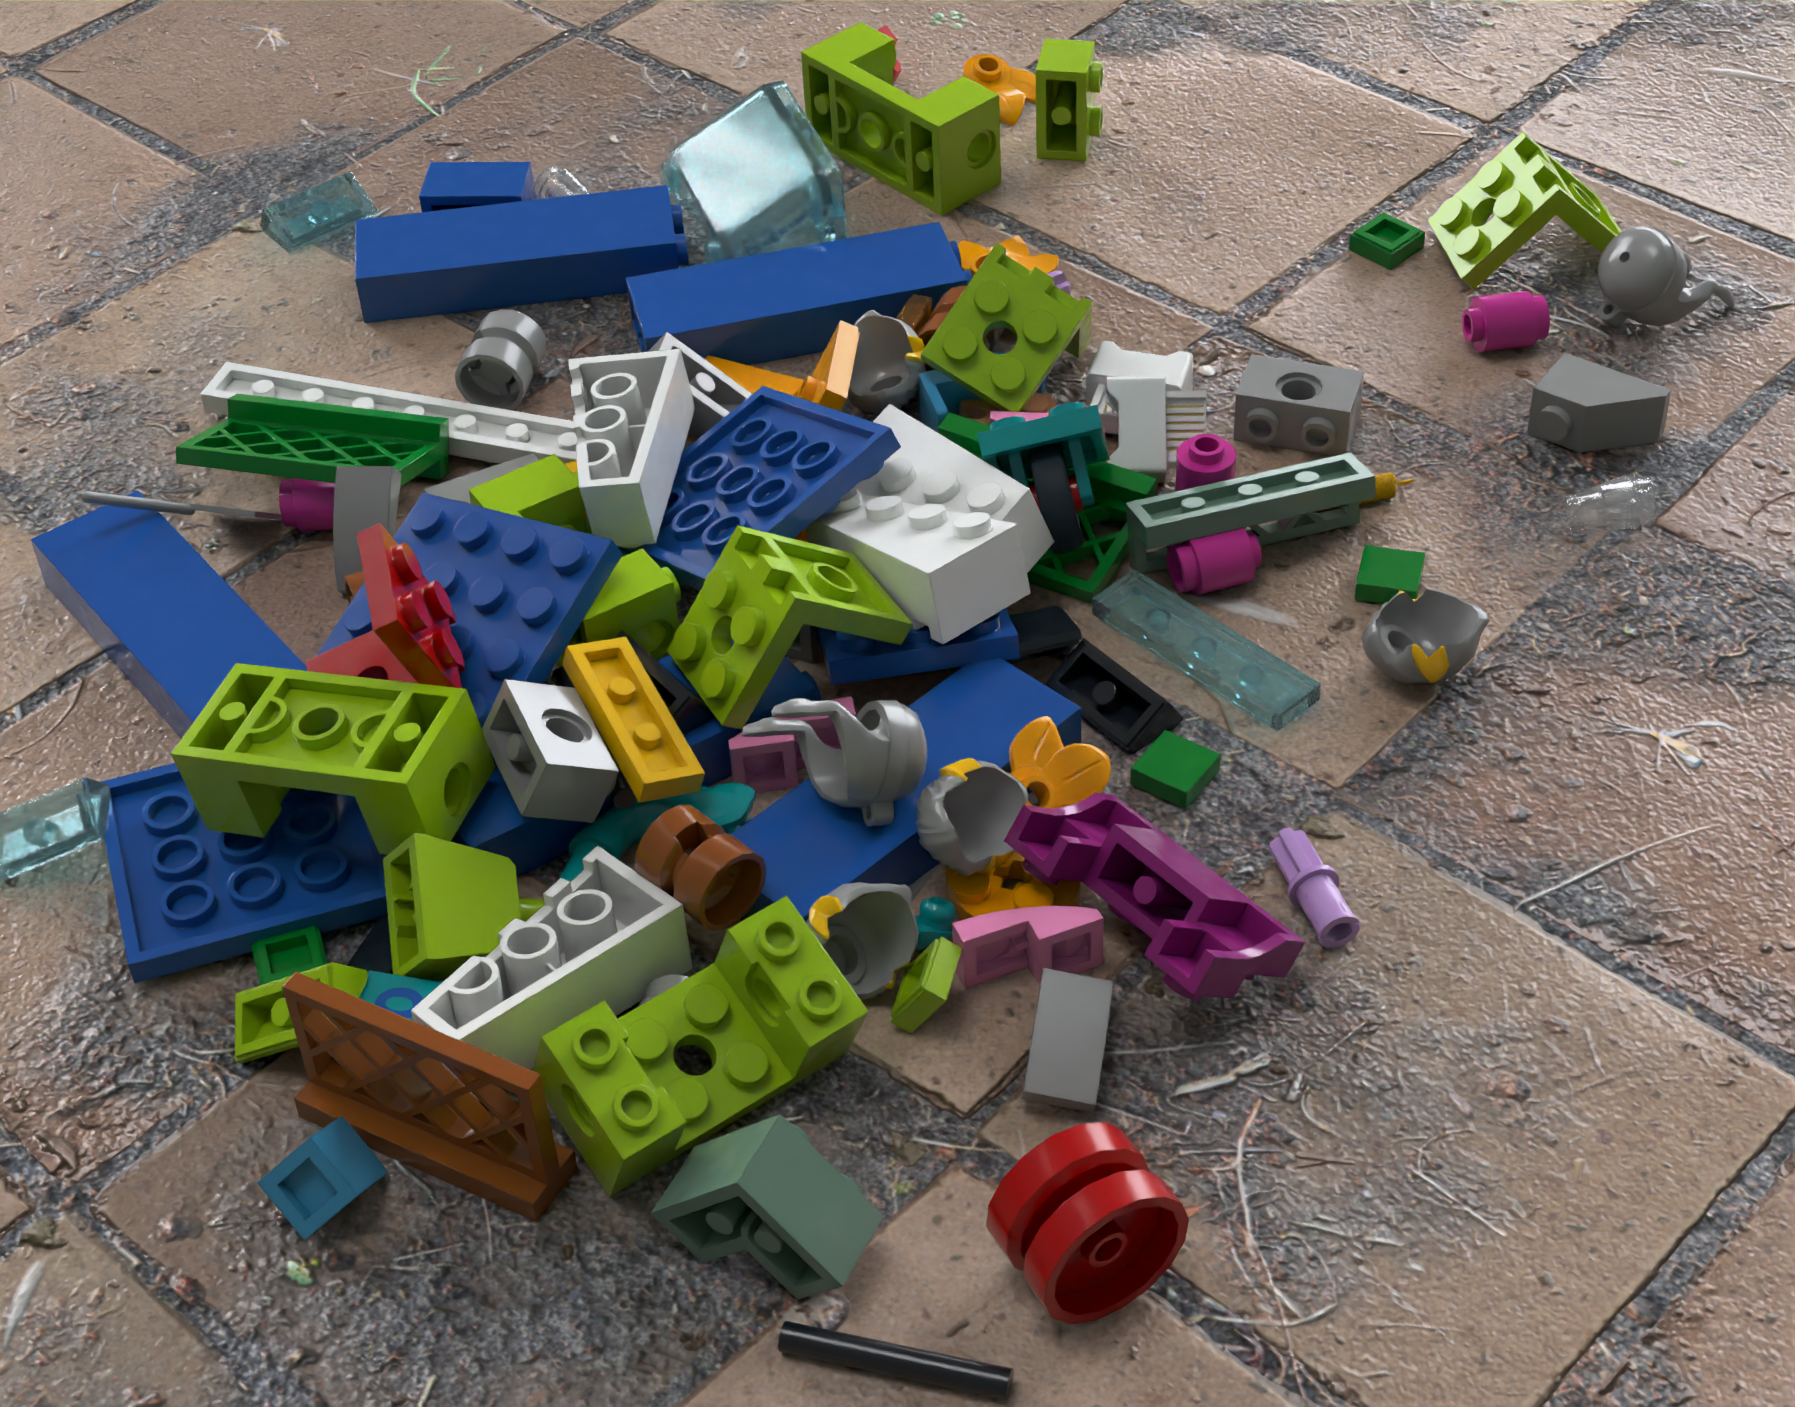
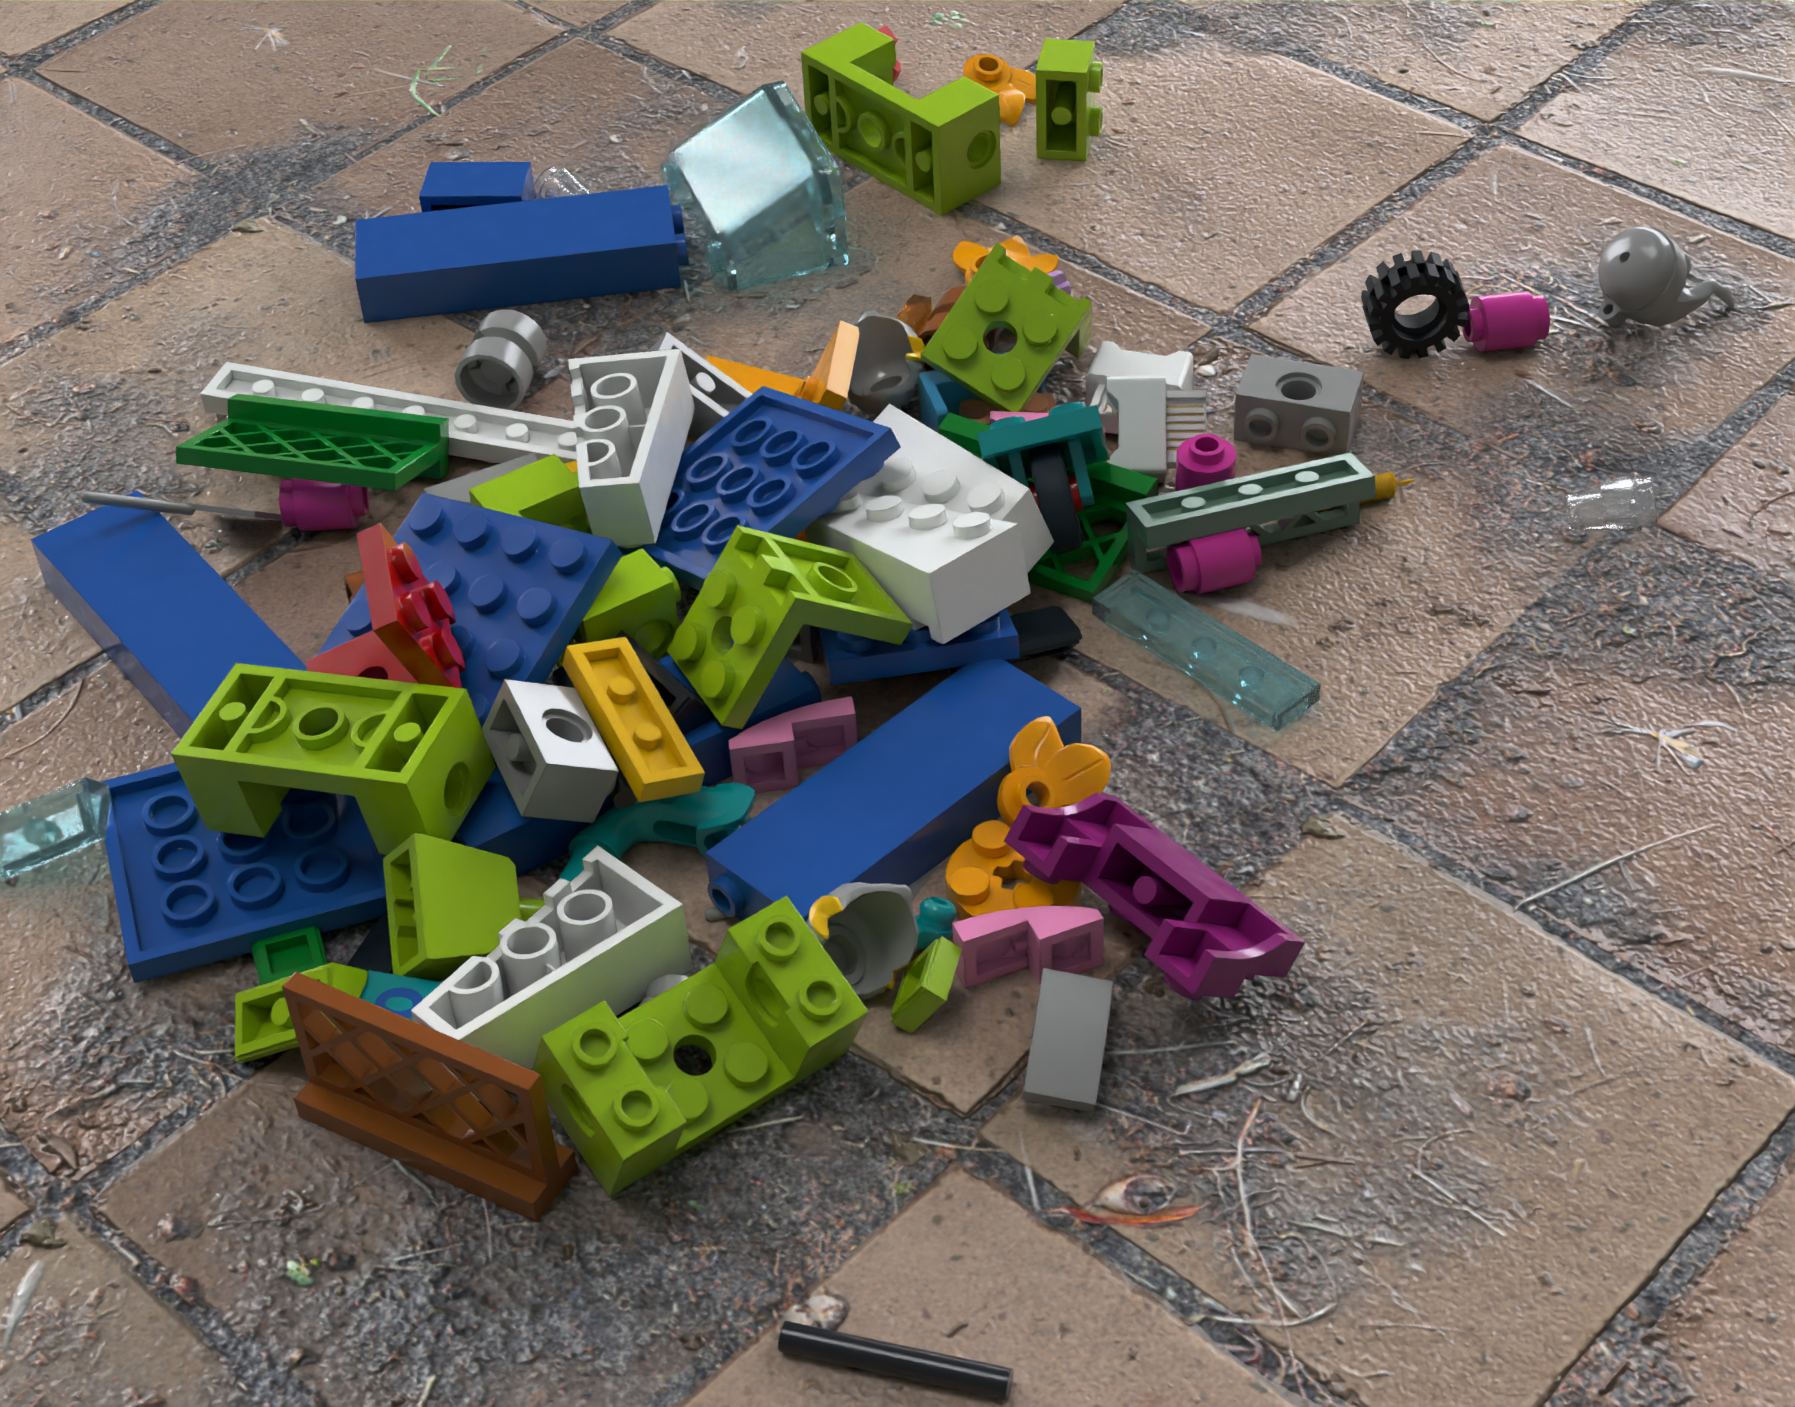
(317, 212): clear light blue slope -> none
(322, 1177): dark azure panel -> none
(360, 501): light grey slope -> none
(701, 866): dark orange wheel -> none
(776, 1200): sand green brick -> none
(792, 297): blue brick -> none
(879, 754): light grey hair -> none
(969, 815): light grey hair -> none
(1086, 1222): red wheel -> none
(1113, 698): black slope -> none
(1175, 769): green tile -> none
(1314, 888): lavender axle -> none
(1386, 572): green tile -> none
(1387, 241): green tile -> none
(1408, 280): none -> black tyre
(1424, 636): light grey hair -> none
(1524, 192): lime bracket -> none
(1596, 407): light grey slope -> none

